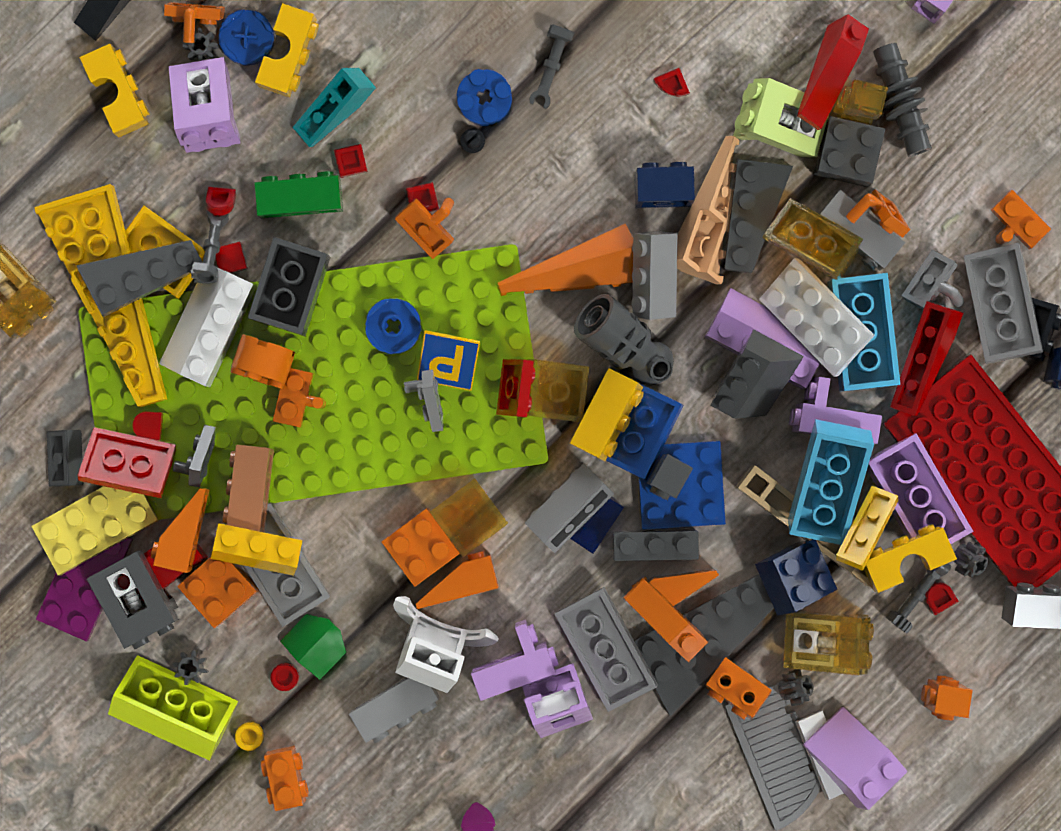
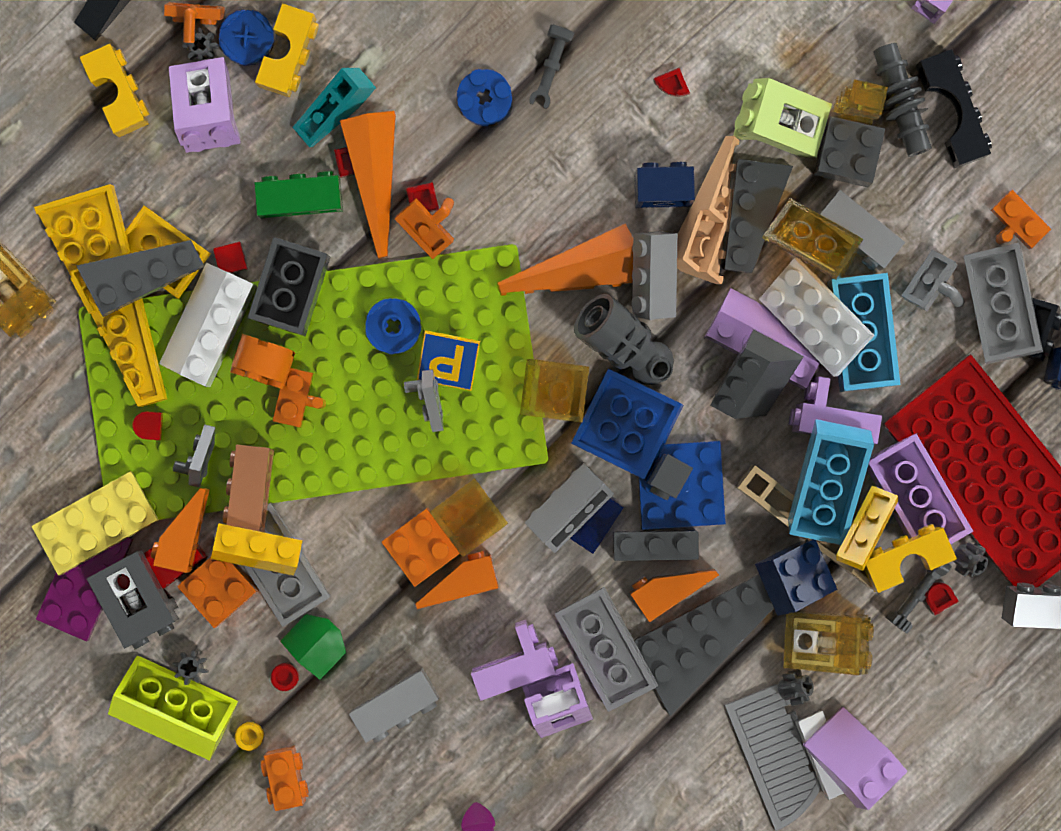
(64, 457): dark grey slope -> none
(127, 462): plate -> none
(206, 271): dark grey piece -> none
(220, 200): red tile -> none
(371, 153): none -> orange wedge
(434, 648): white piece -> none
(472, 140): black piece -> none
(515, 387): red plate -> none
(607, 415): yellow brick -> none
(666, 619): orange slope -> none
(741, 685): orange brick -> none
(833, 65): red slope -> none
(884, 209): orange plate -> none
(926, 355): red slope -> none
(943, 75): none -> black arch
(946, 698): orange brick -> none

